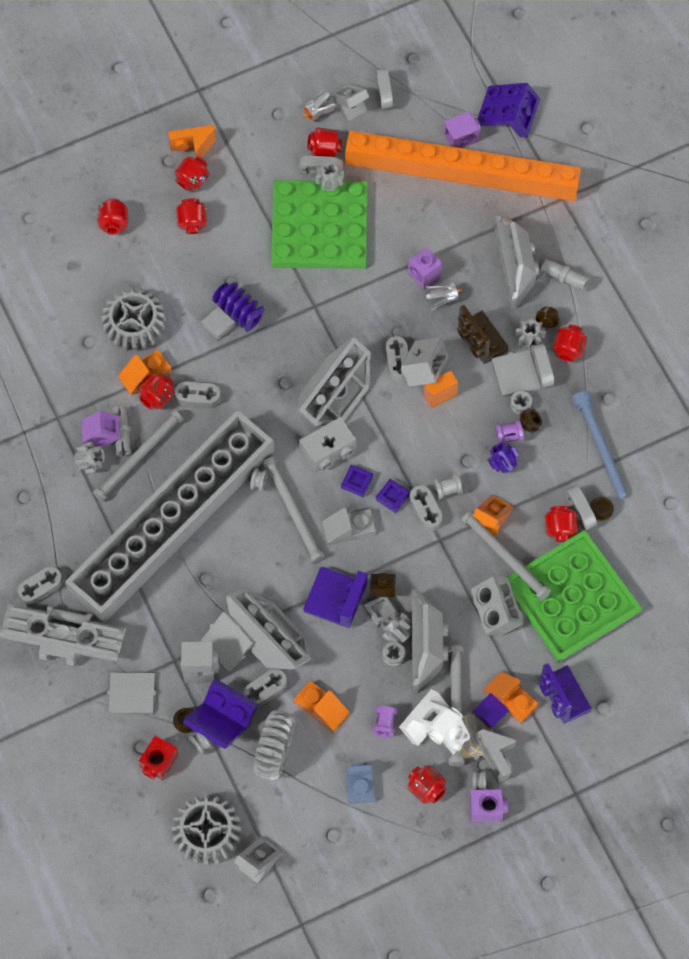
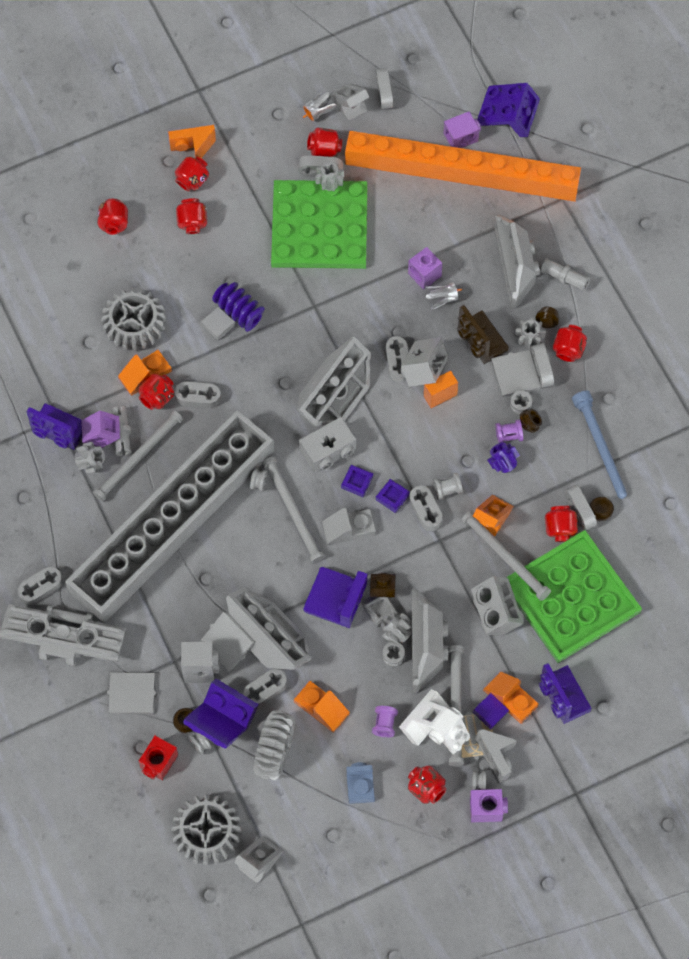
(56, 425): none -> dark purple bracket

